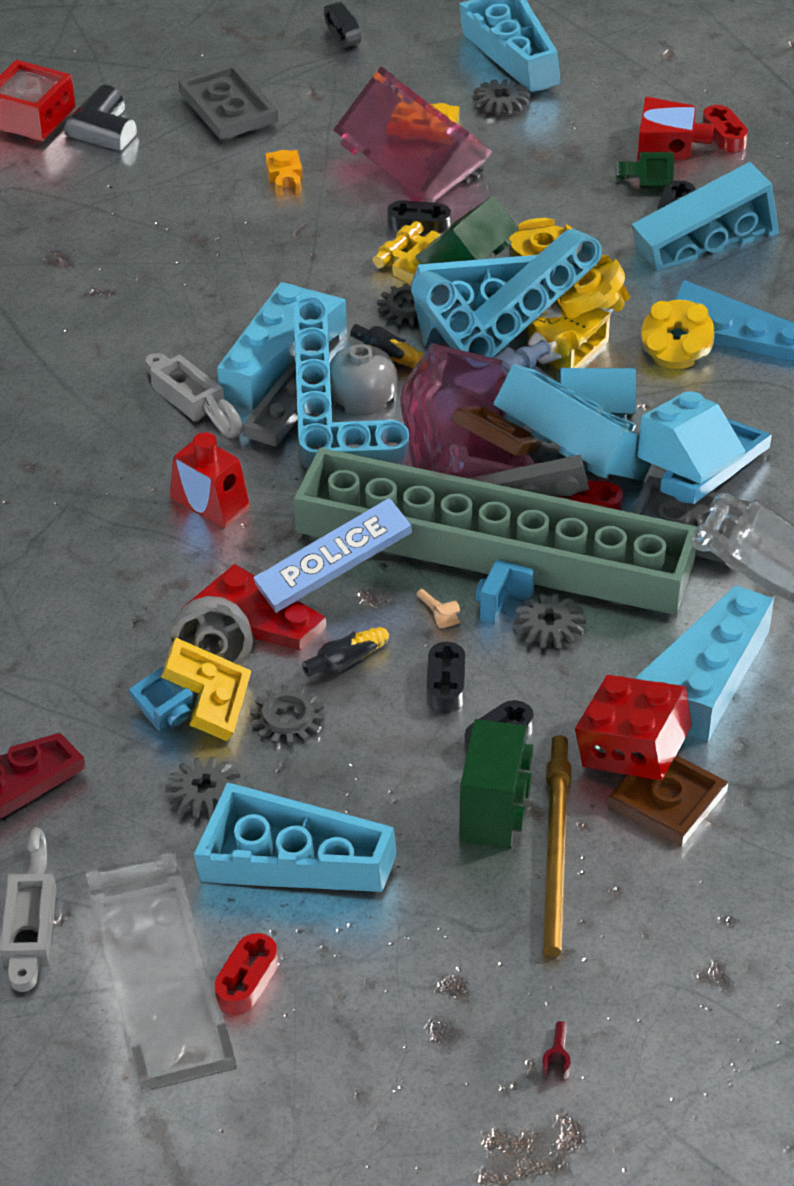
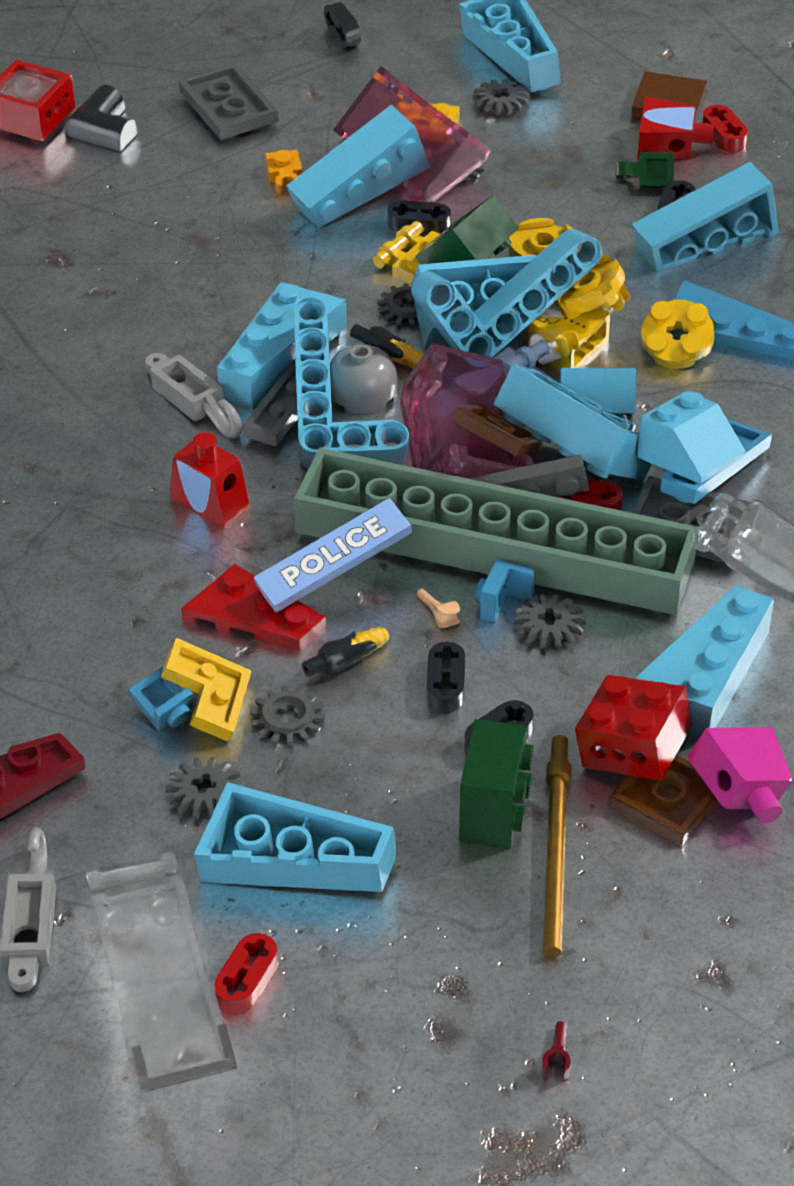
(215, 627): light grey cylinder -> none
(360, 168): none -> medium azure wedge
(669, 88): none -> reddish brown tile
(743, 769): none -> dark pink torso

